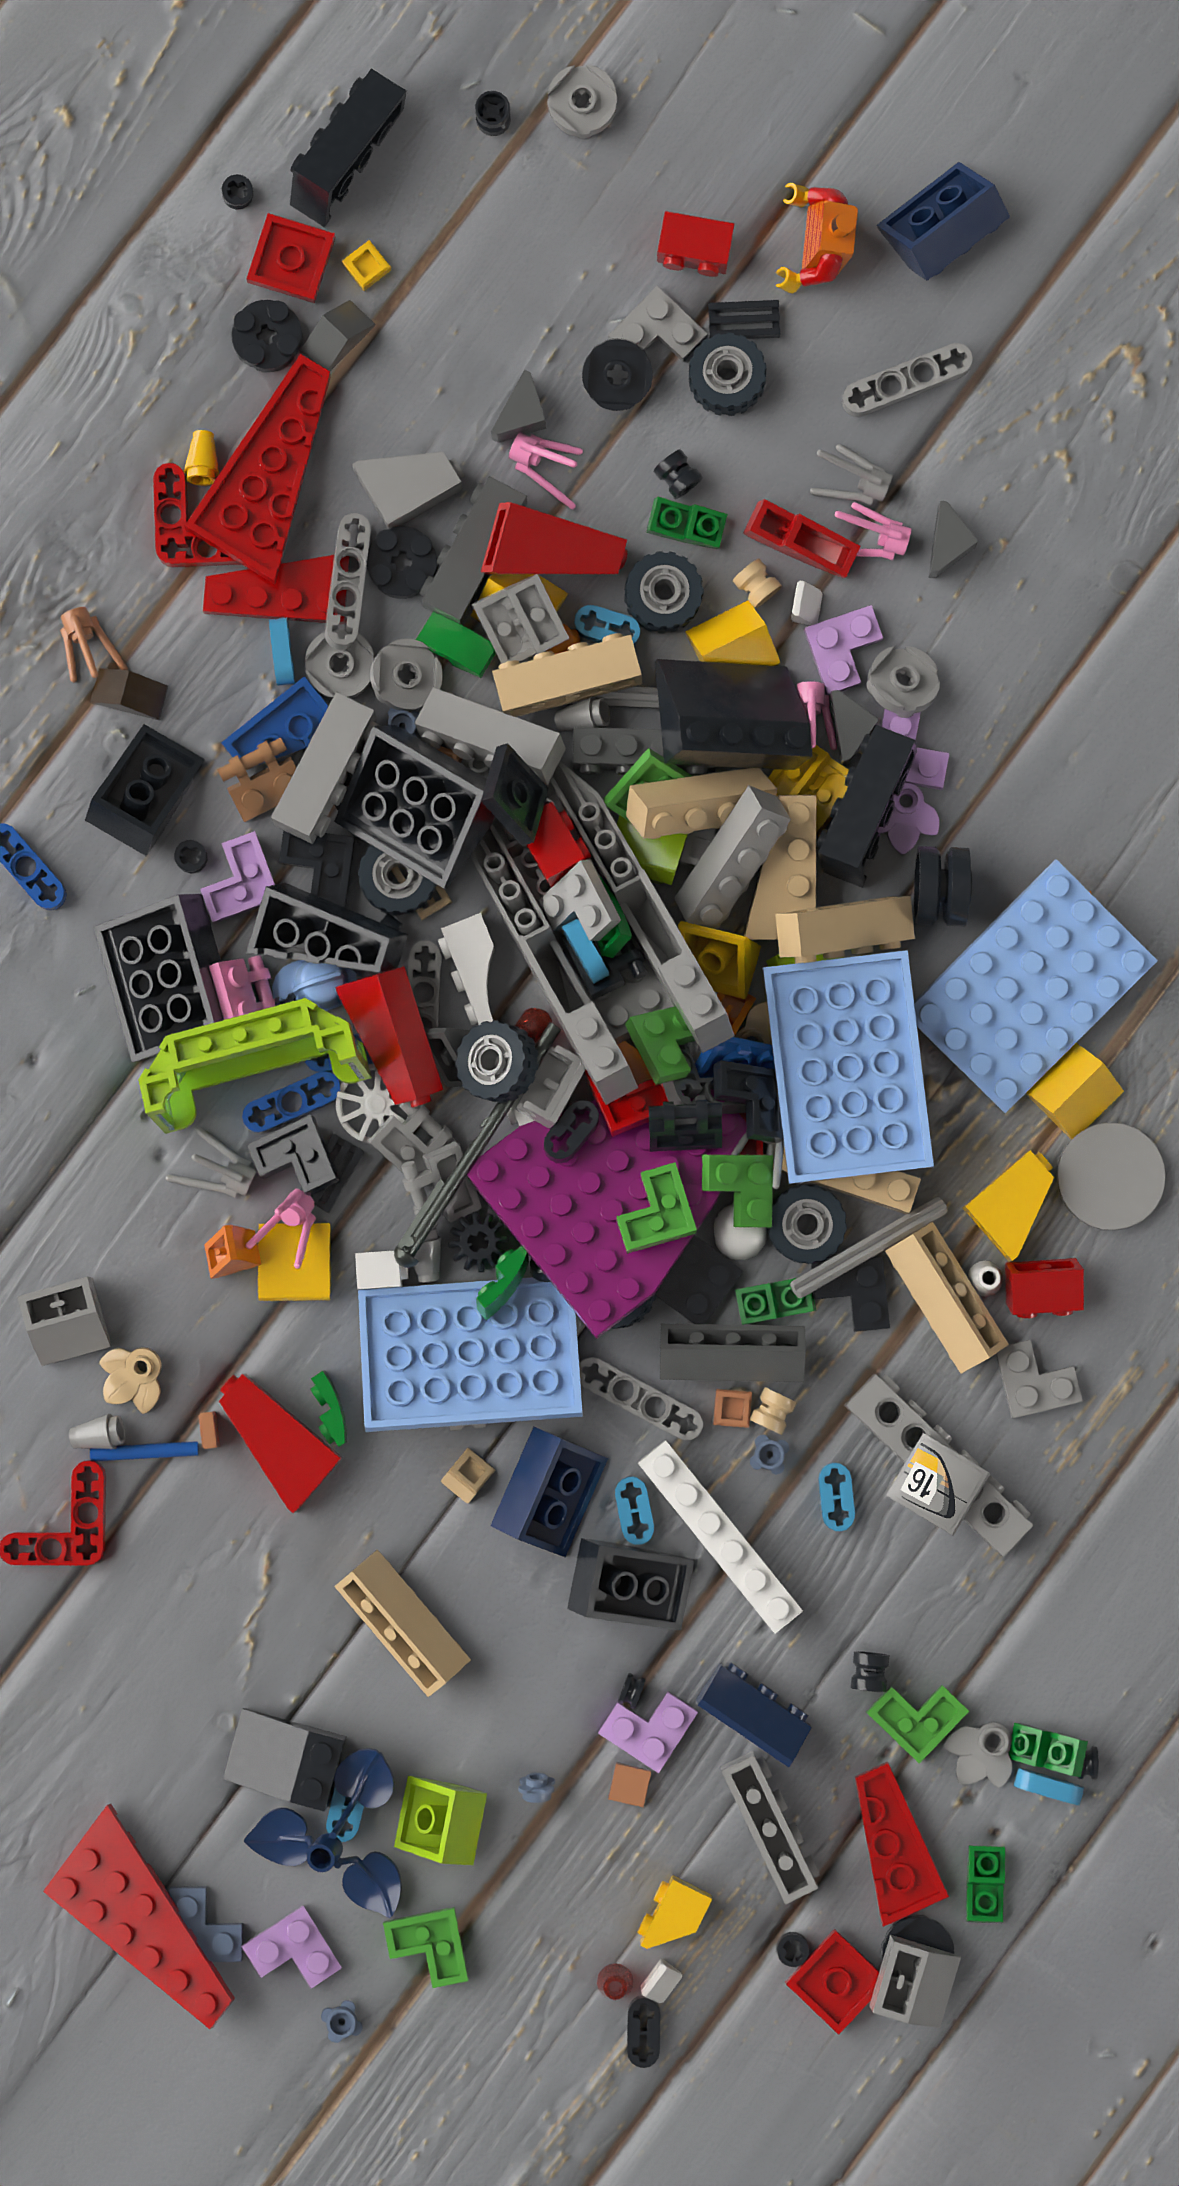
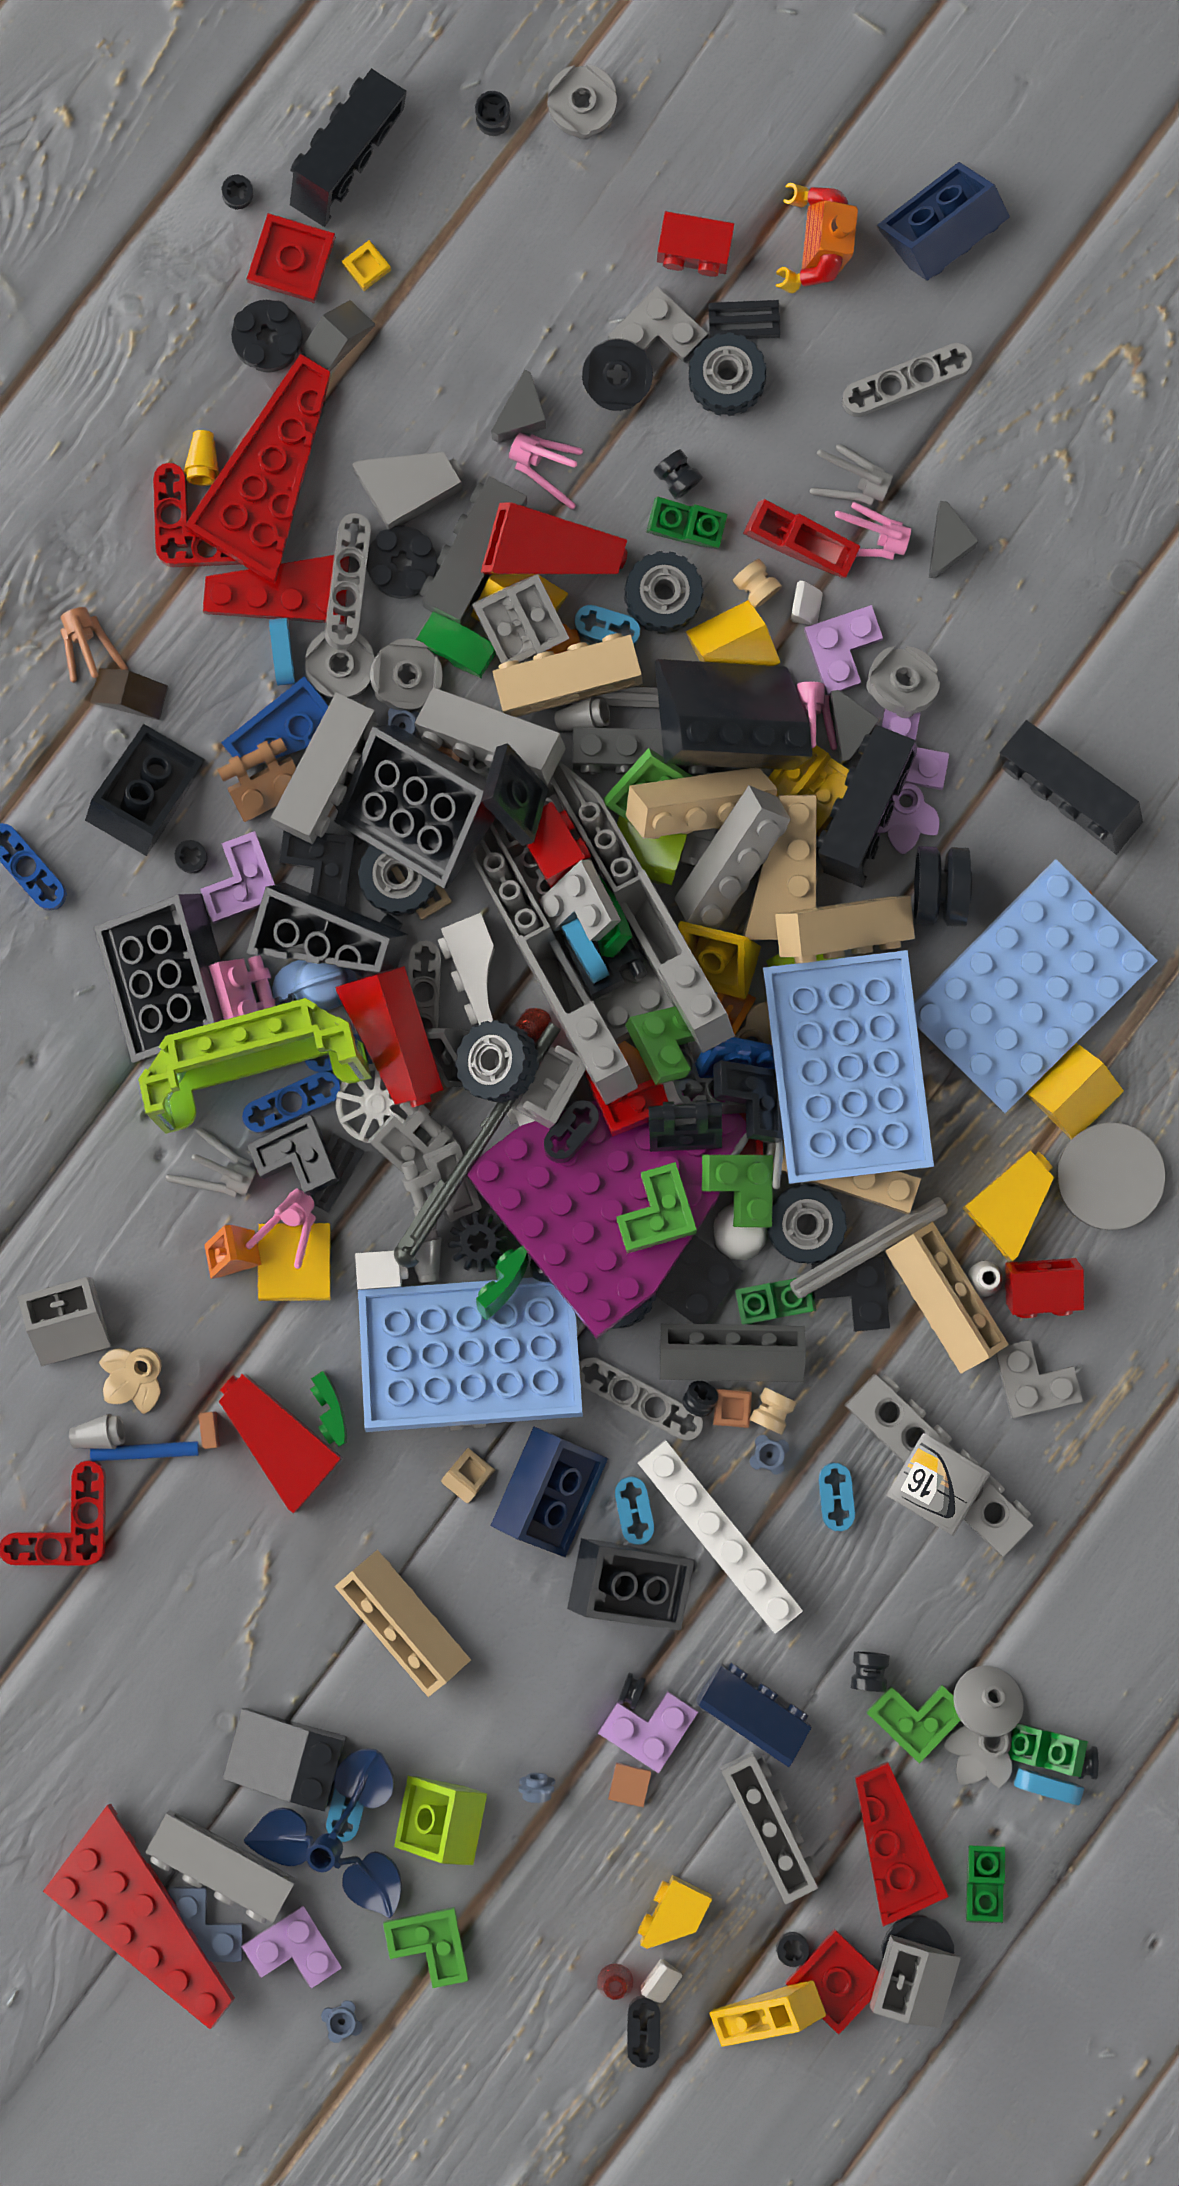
(220, 1866): none -> light grey brick
(704, 1391): none -> black bush
(768, 2014): none -> yellow slope
(978, 1711): none -> light grey dish
(1072, 786): none -> black wedge

